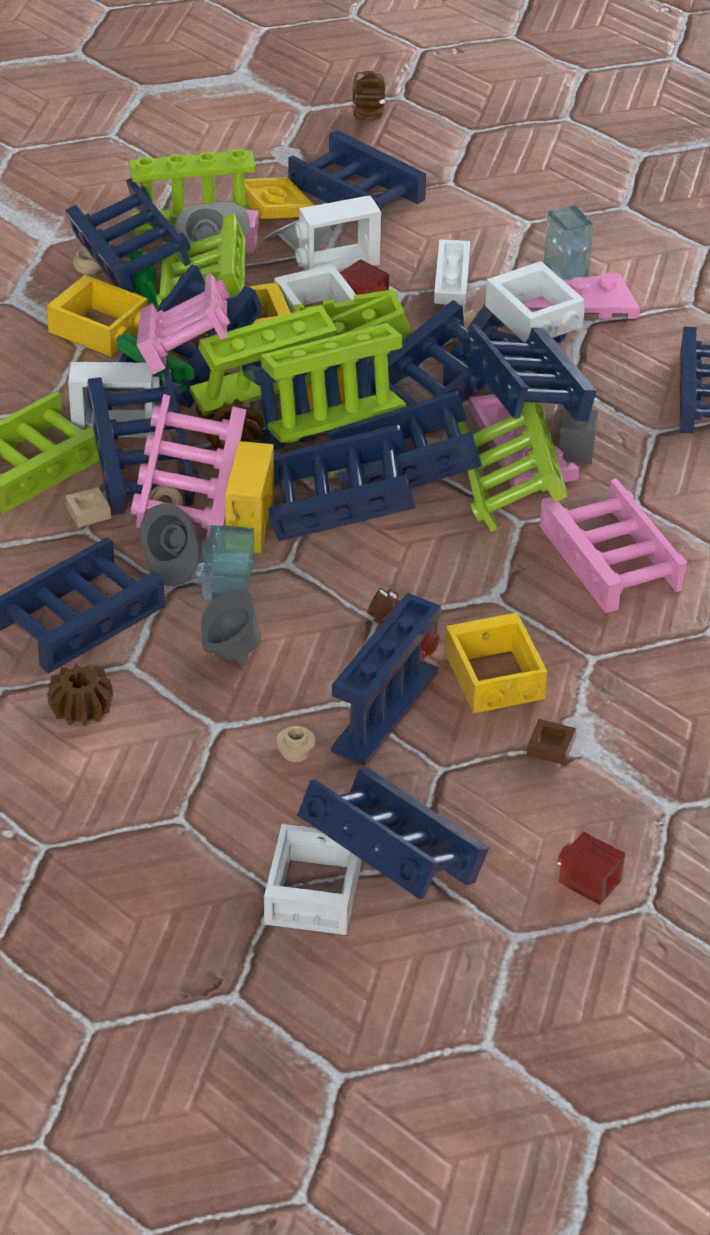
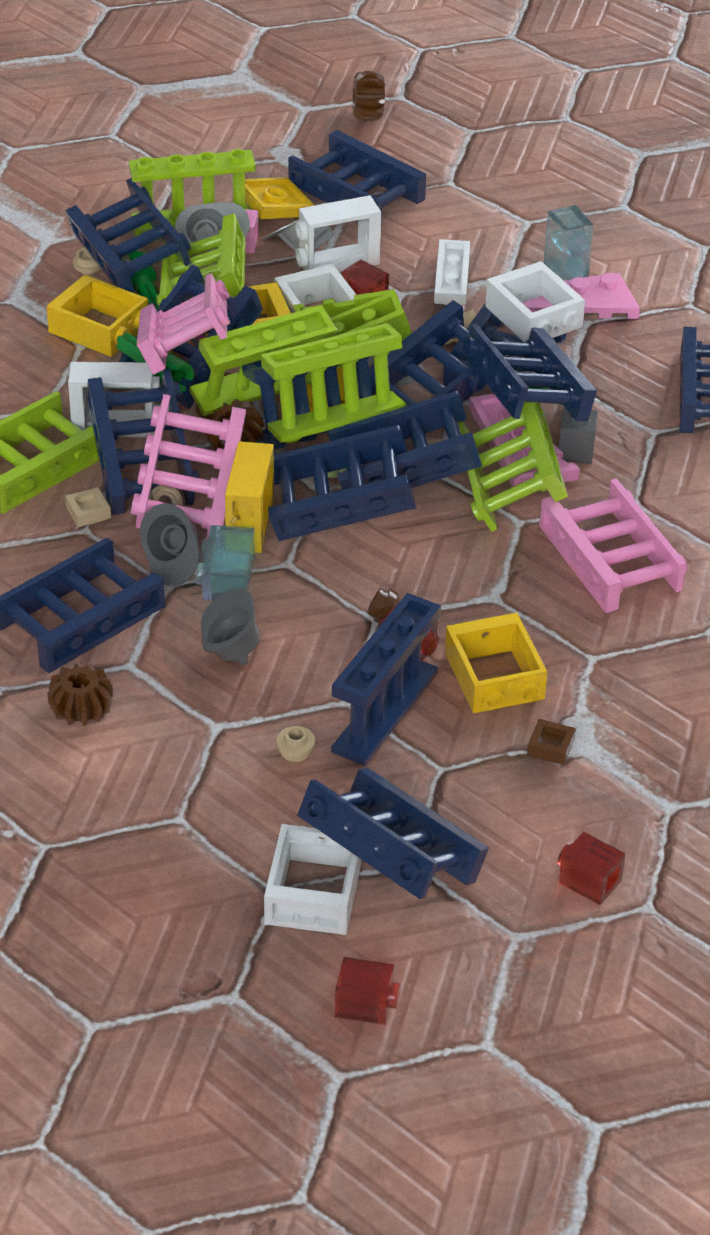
(366, 991): none -> clear red brick

